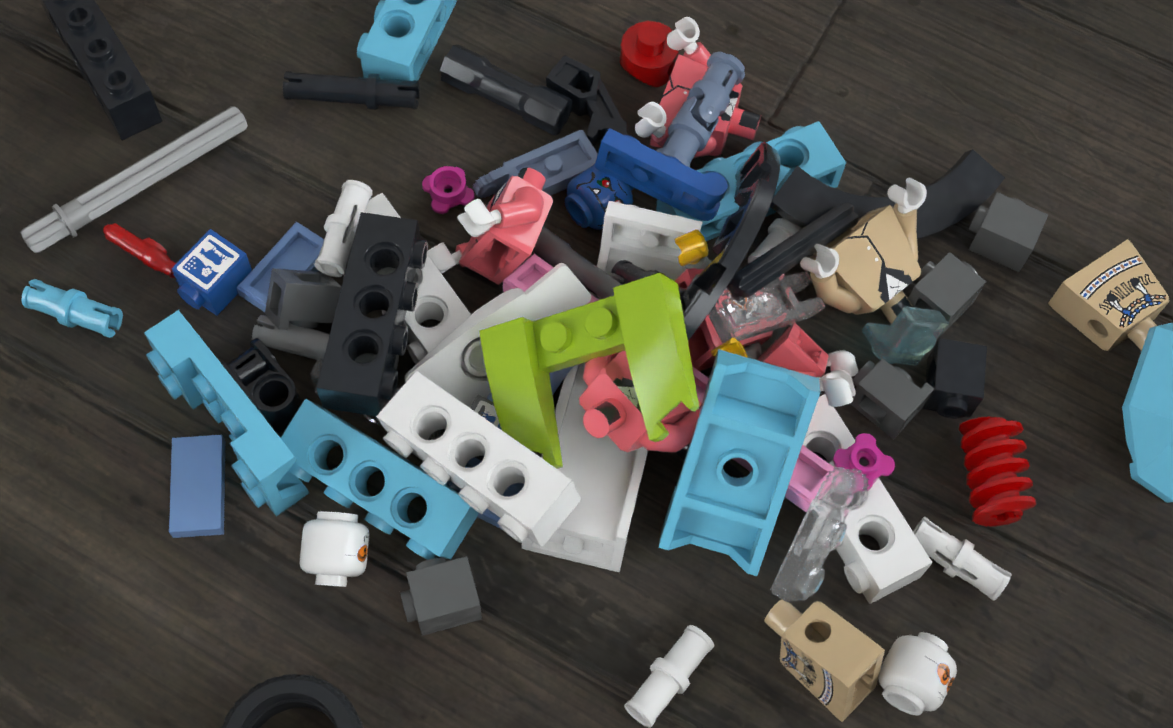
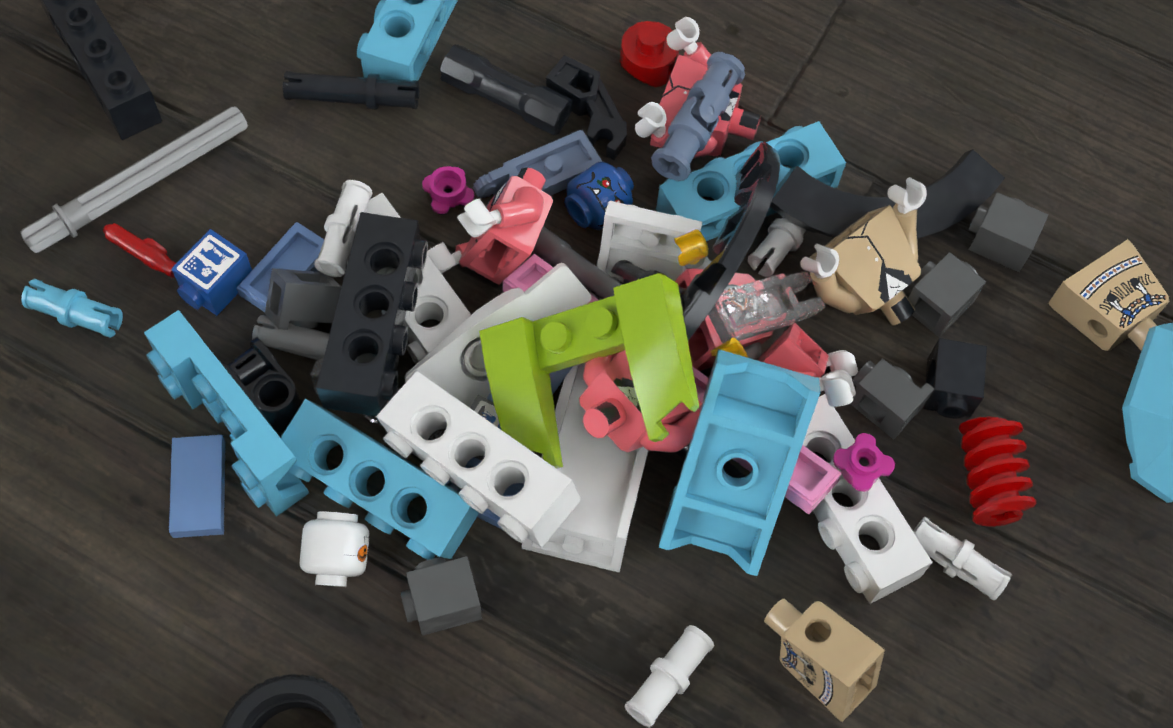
(661, 176): blue plate -> none
(791, 251): black axle -> none
(819, 534): clear hinge -> none
(908, 337): clear light blue bracket -> none
(917, 673): white head -> none

